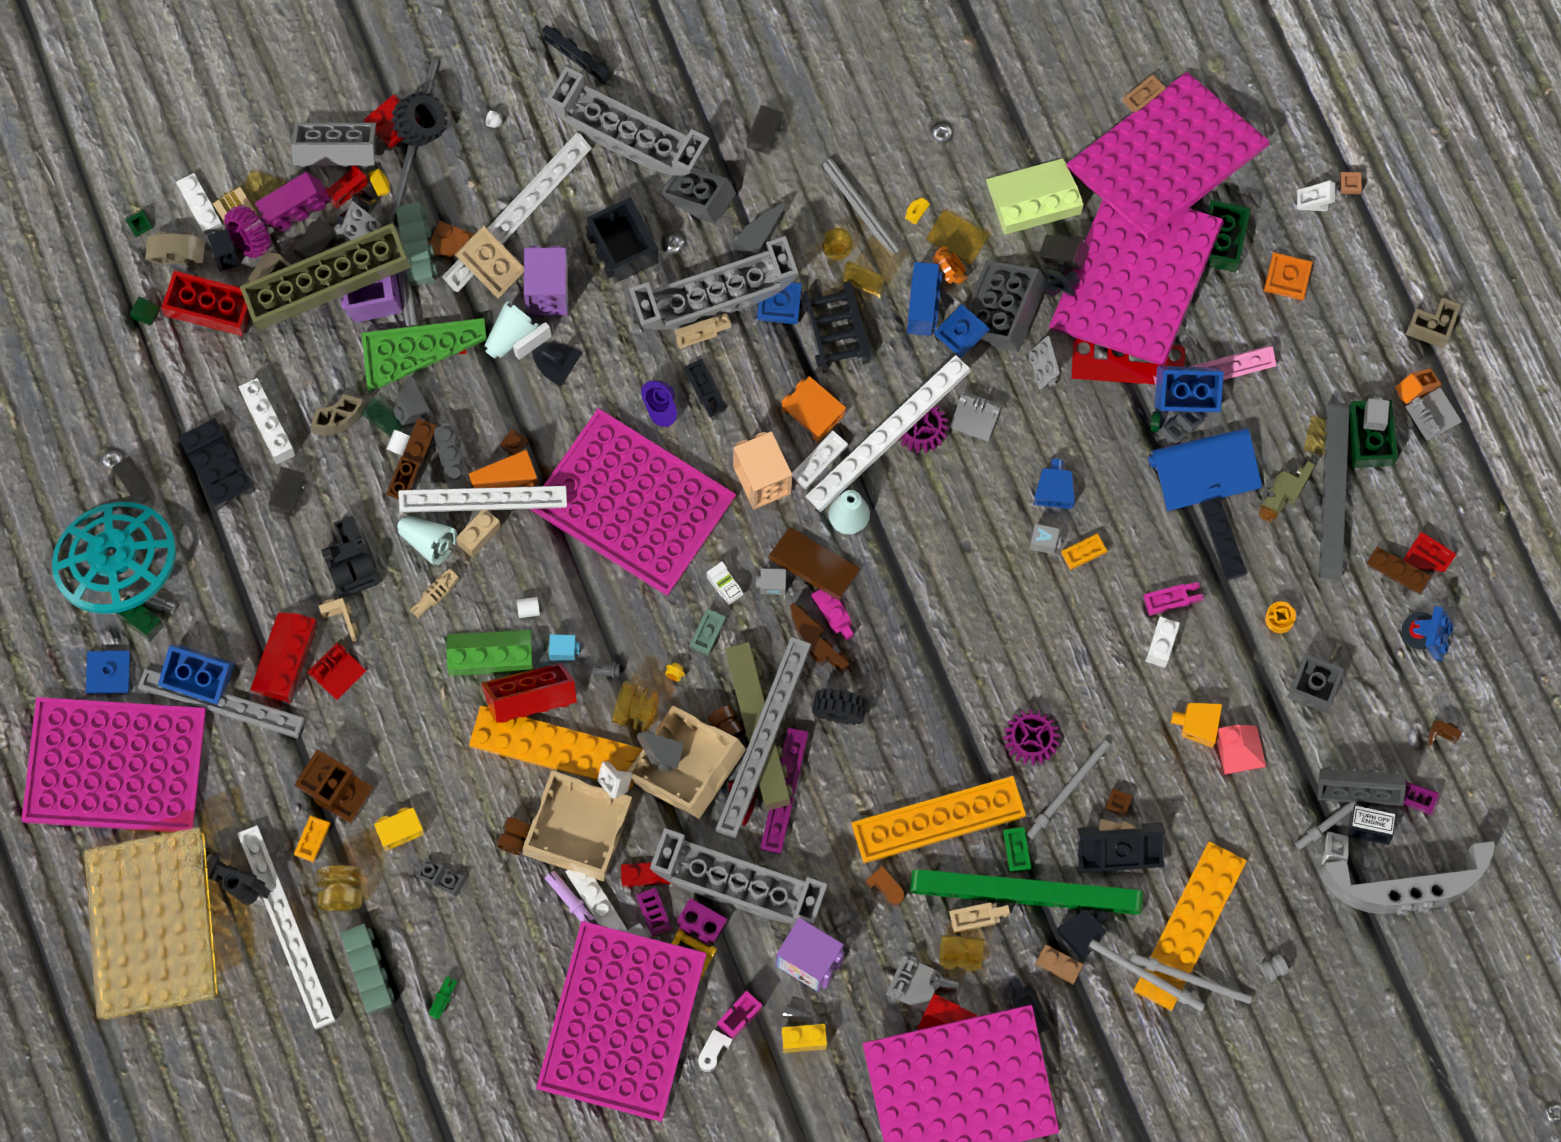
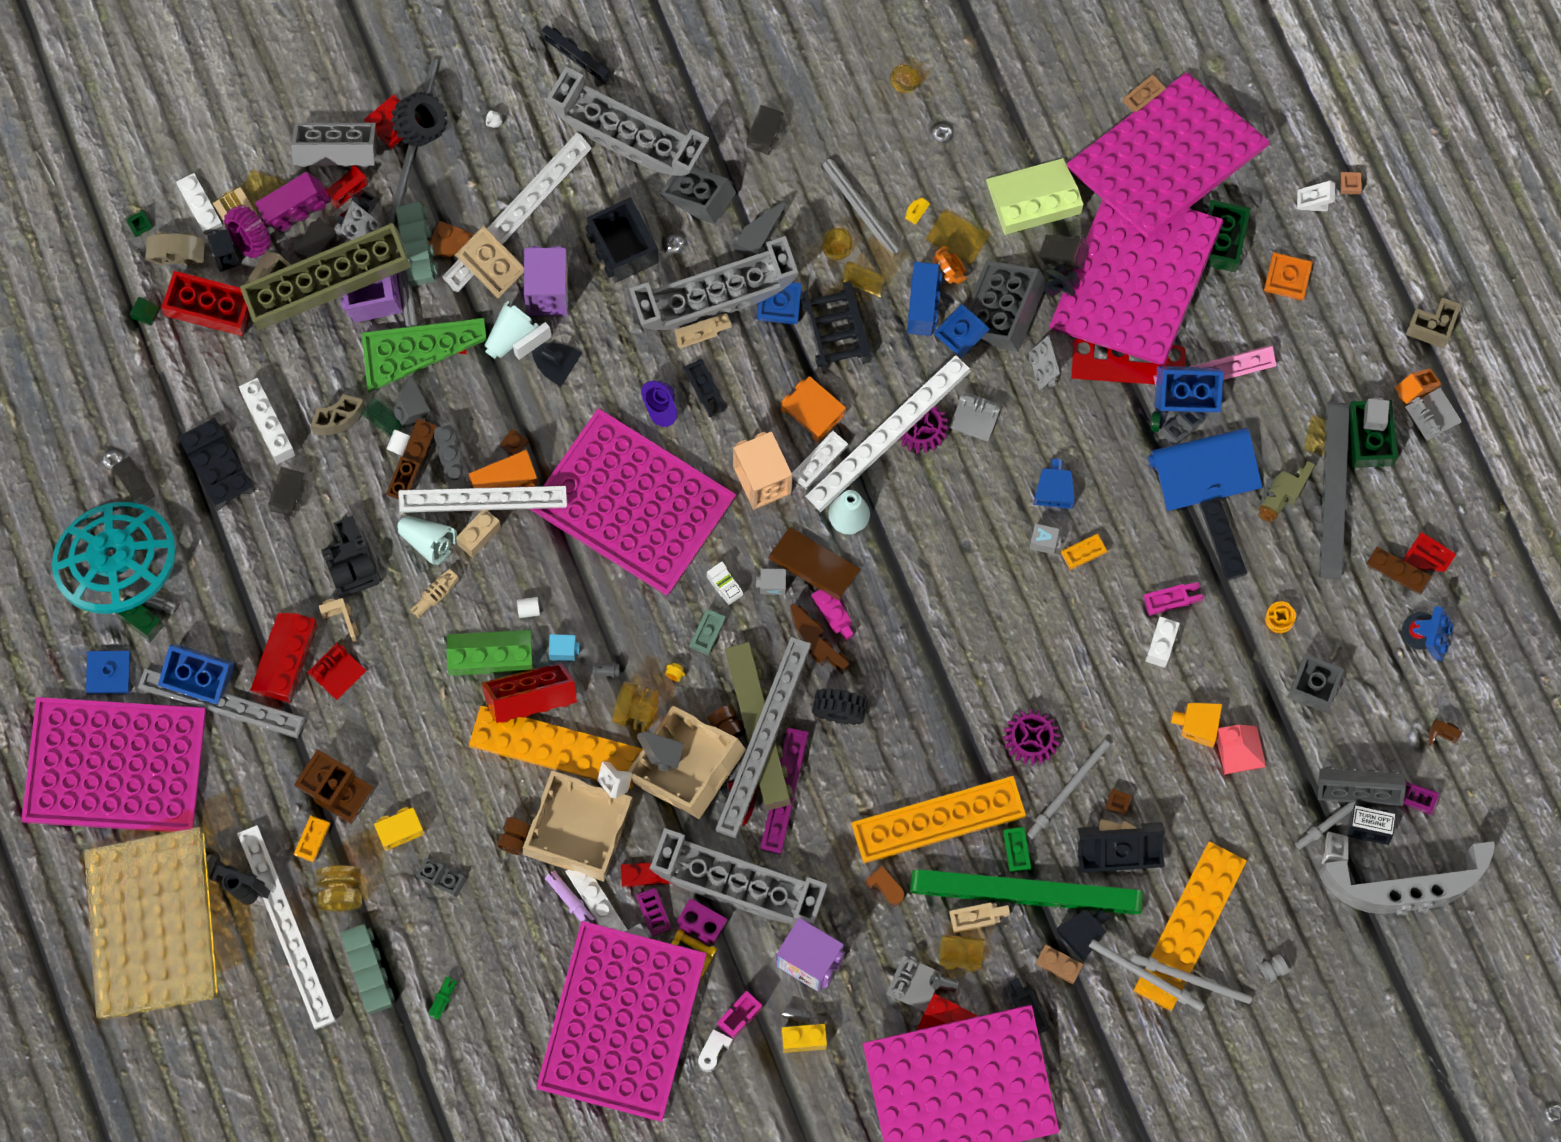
(379, 182): yellow piece -> none
(905, 79): none -> clear yellow hair

